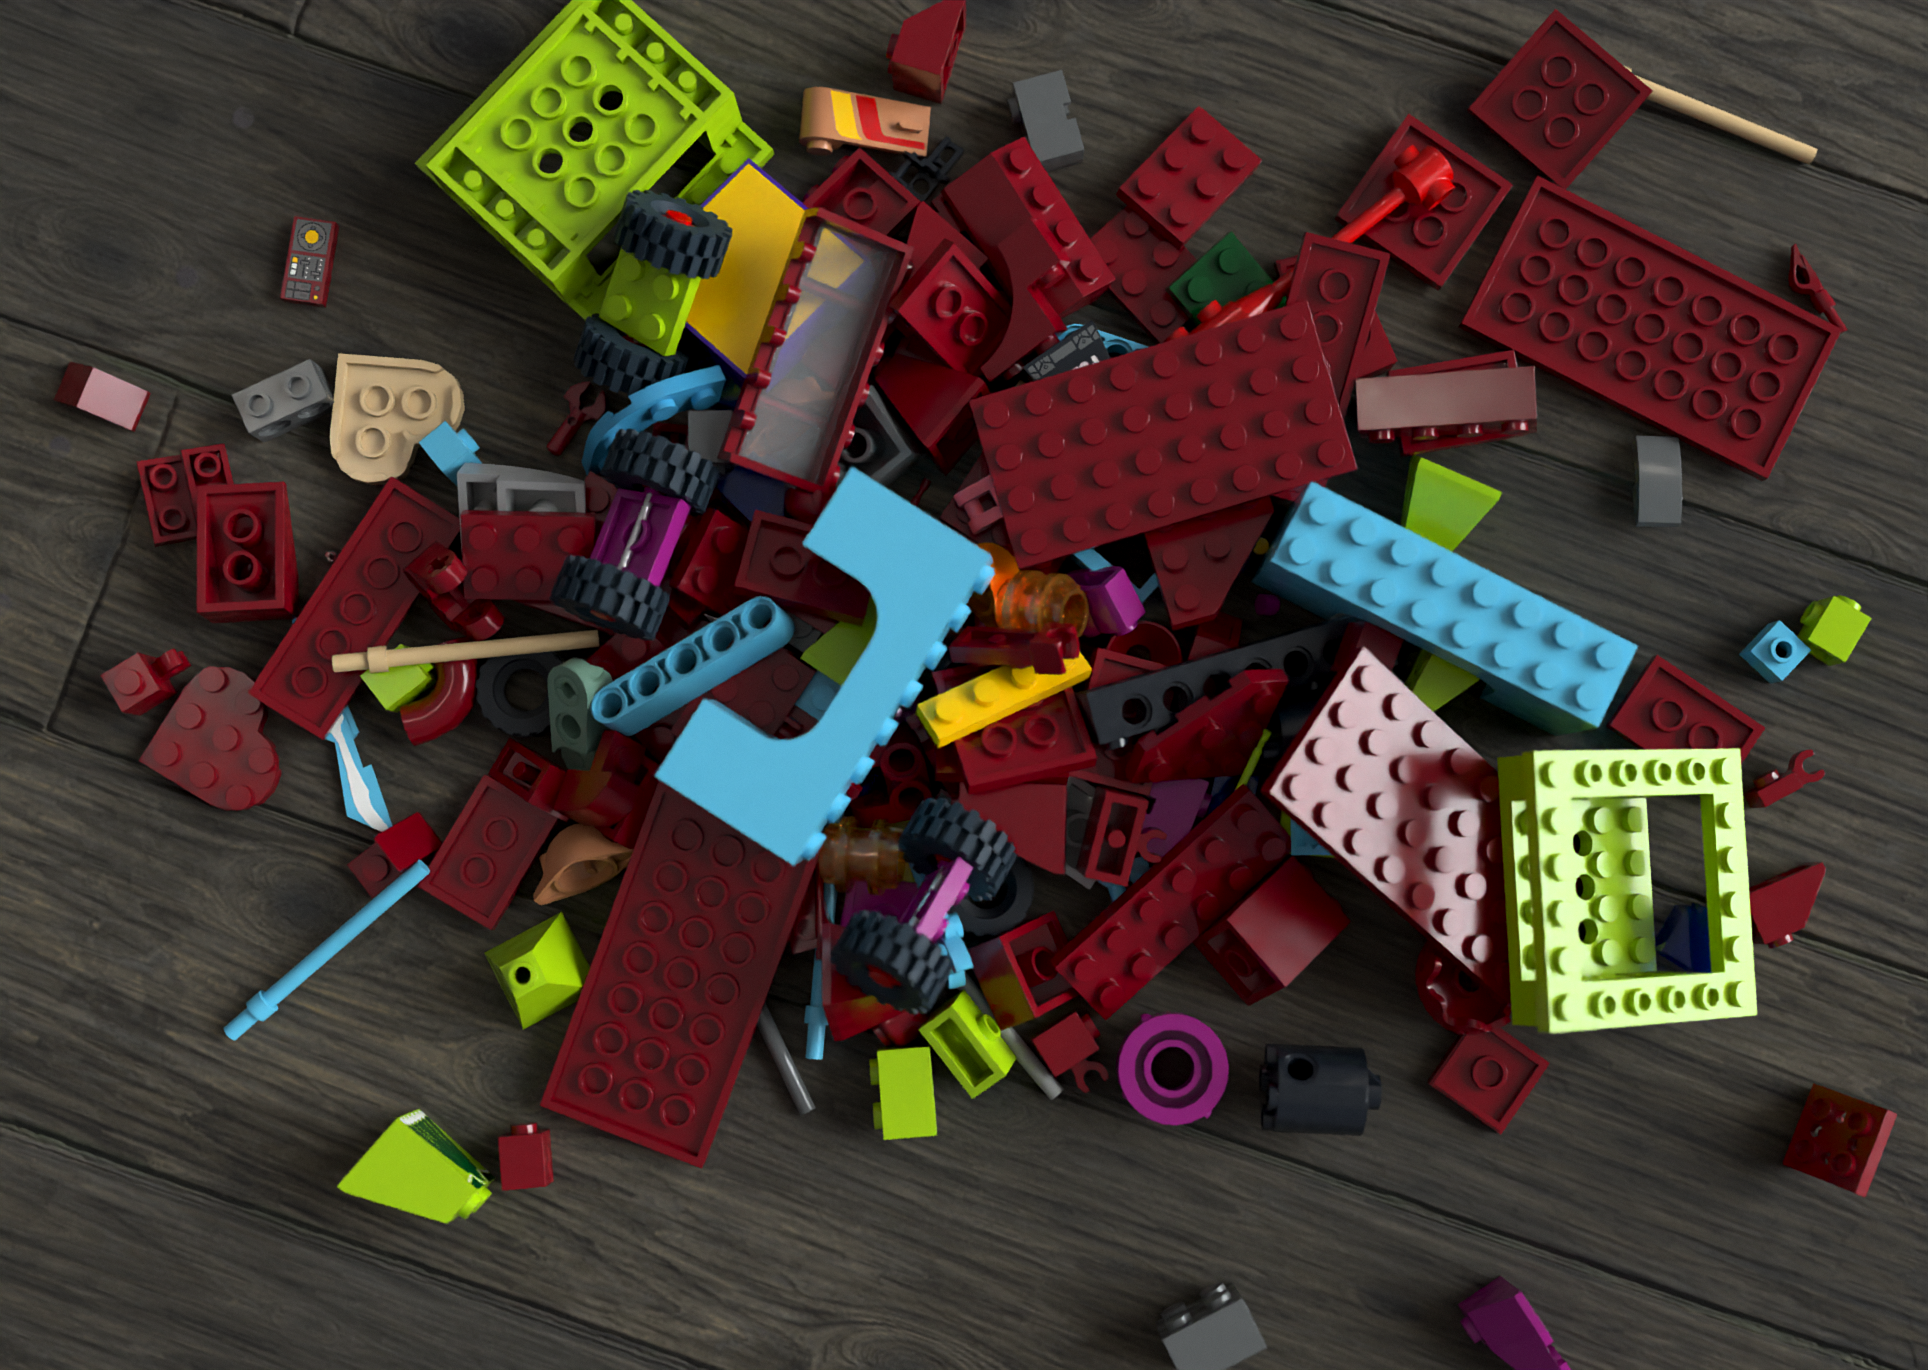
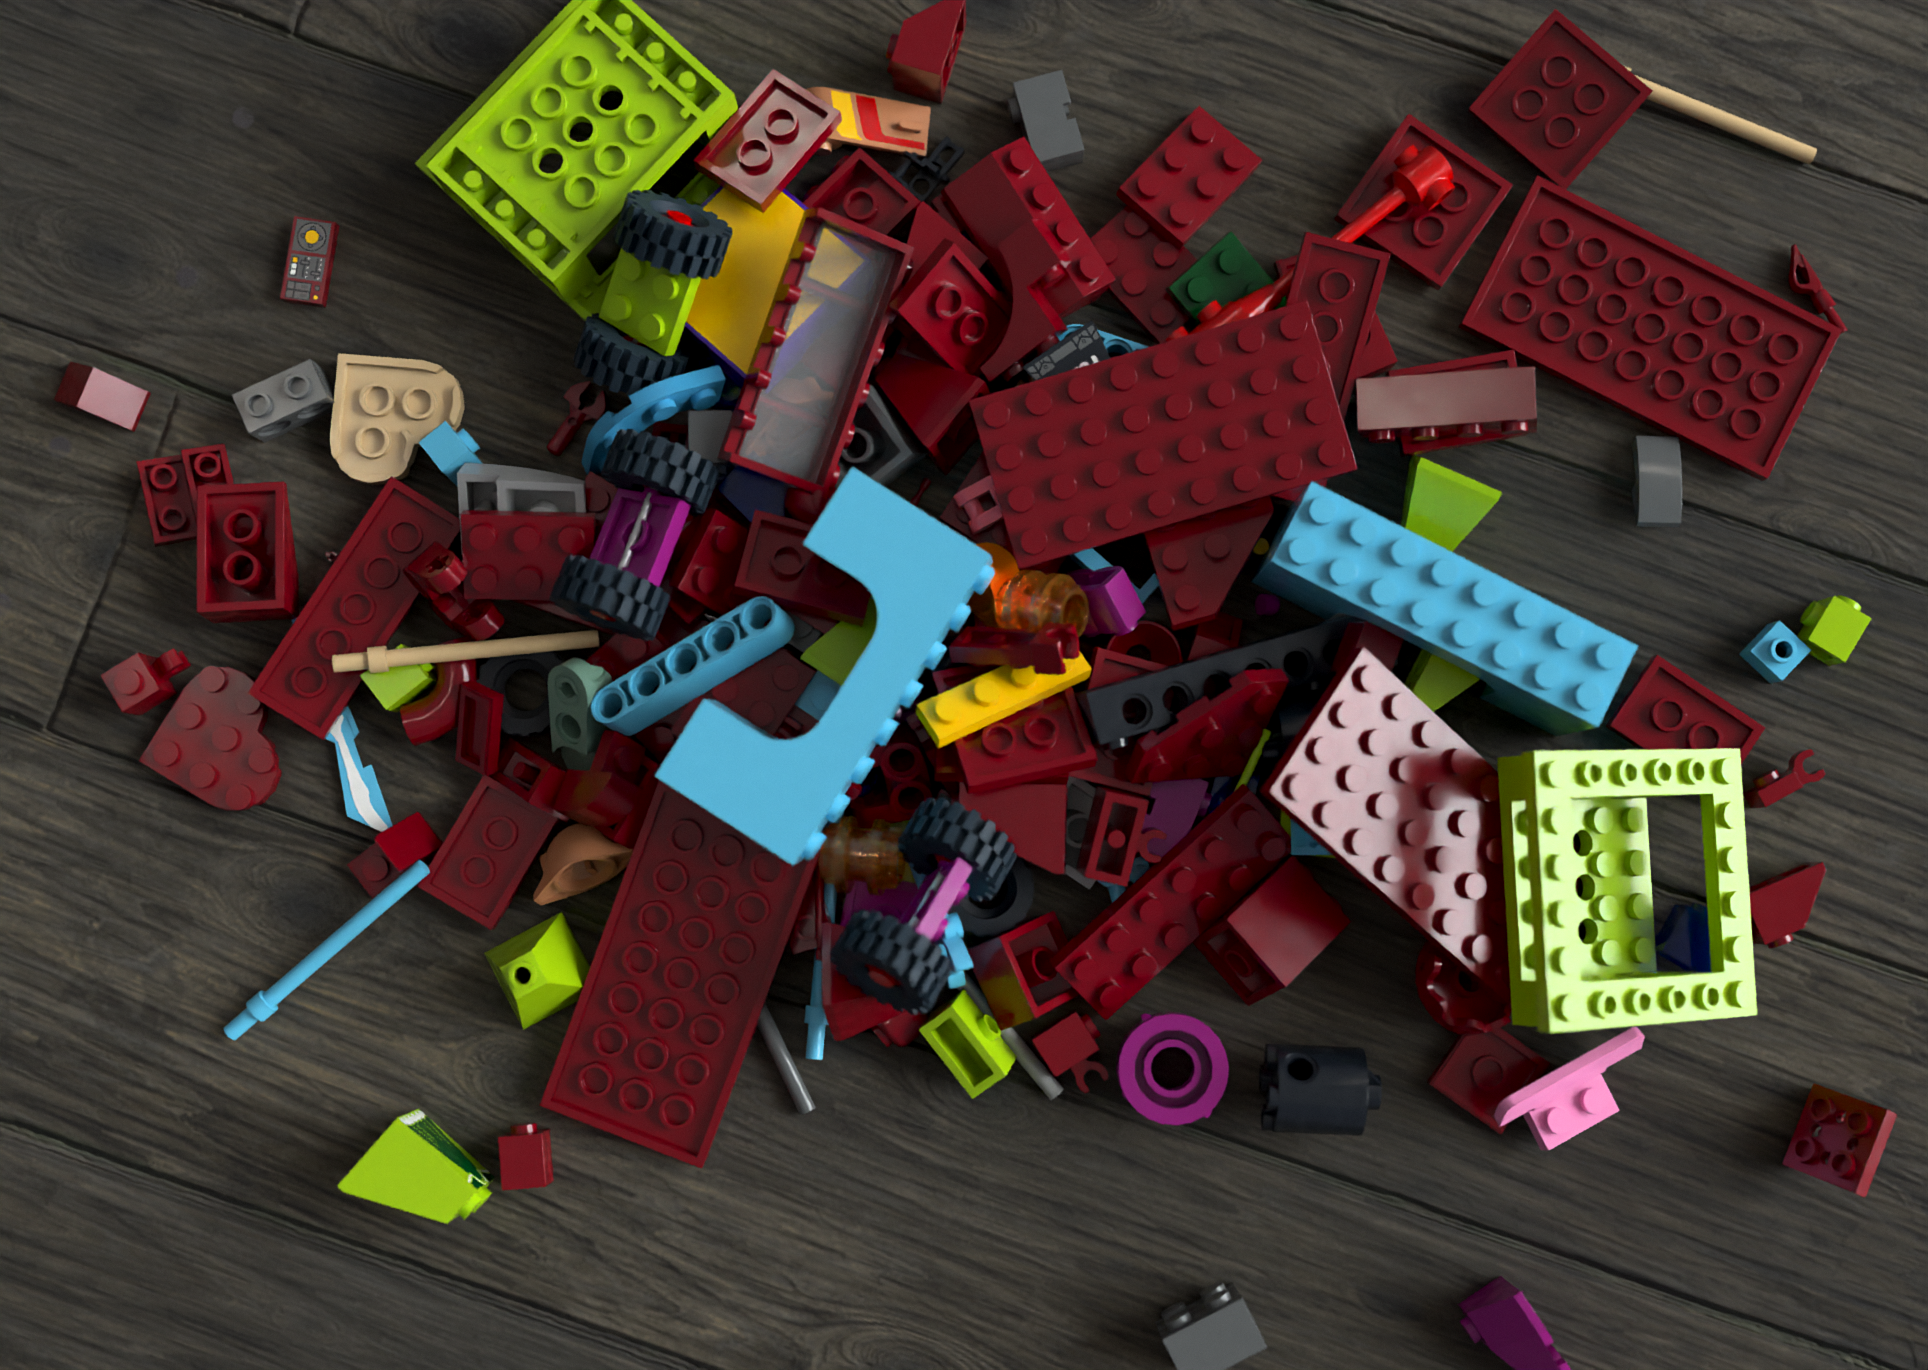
(479, 727): none -> dark red tile
(768, 140): none -> plate
(905, 1092): lime brick -> none
(1571, 1095): none -> bright pink plate

